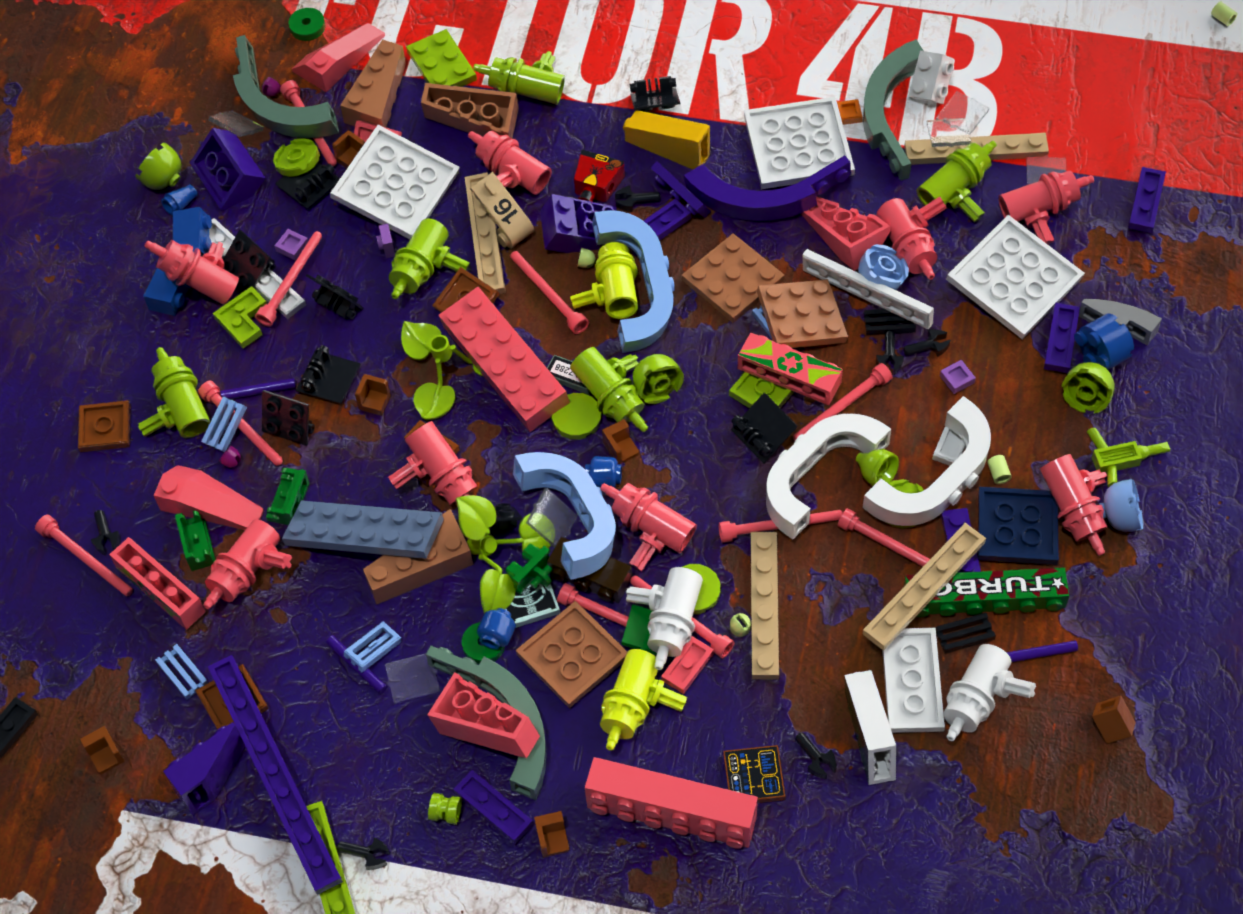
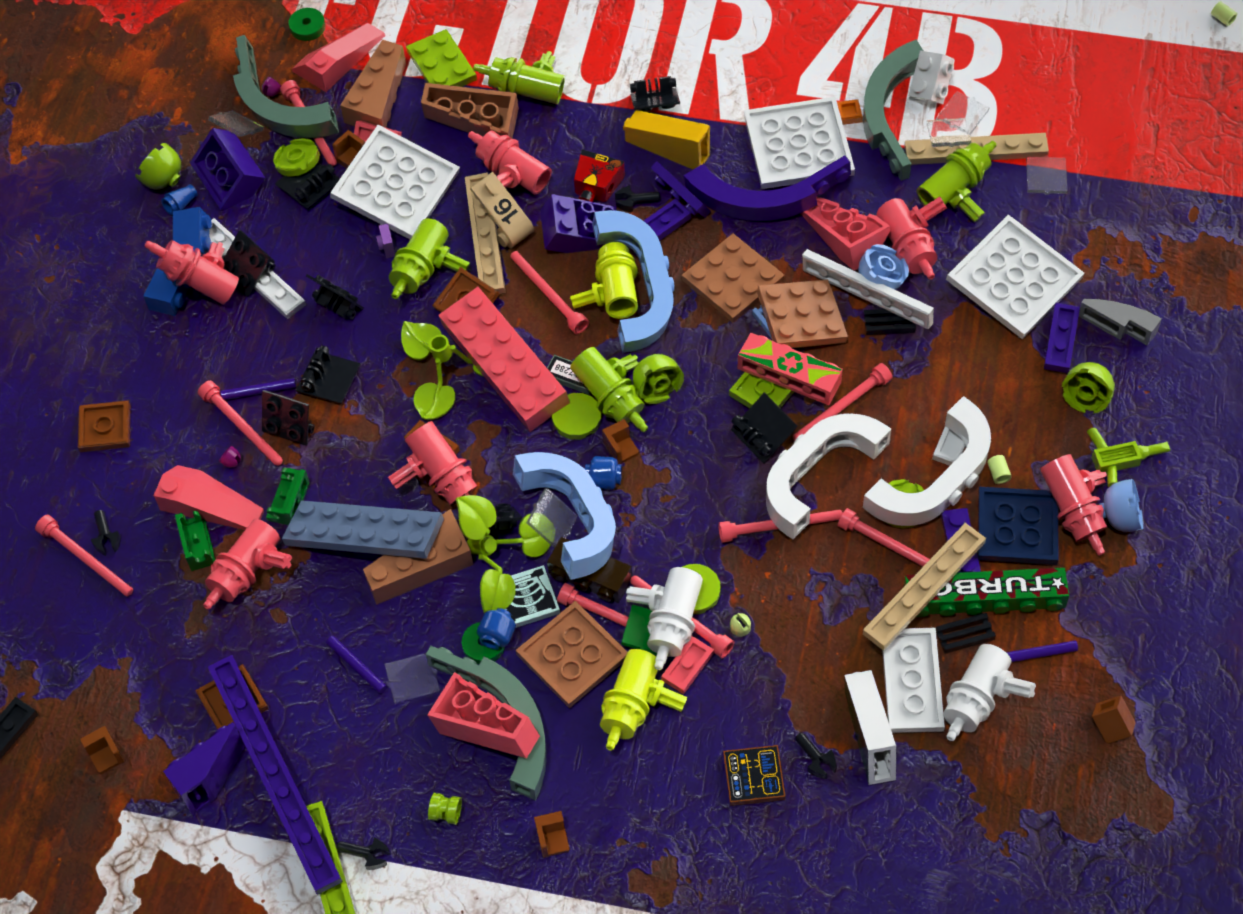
(157, 583): coral brick -> none
(169, 656): light blue tile -> none
(177, 388): lime piece -> none
(220, 422): light blue tile -> none
(236, 316): lime plate -> none
(267, 314): coral piece -> none
(291, 244): medium lavender plate -> none
(364, 664): light blue tile -> none
(372, 394): dark orange panel -> none
(493, 806): dark purple plate -> none
(534, 572): green hips -> none
(586, 258): yellowish green hinge -> none
(657, 521): coral piece -> none
(671, 803): coral brick -> none
(764, 606): tan plate -> none
(878, 465): lime helmet -> none
(890, 354): black bar -> none
(930, 343): black bar -> none
(957, 376): medium lavender plate -> none
(1050, 193): coral piece -> none
(1105, 341): blue brick -> none
(1147, 200): dark purple plate -> none

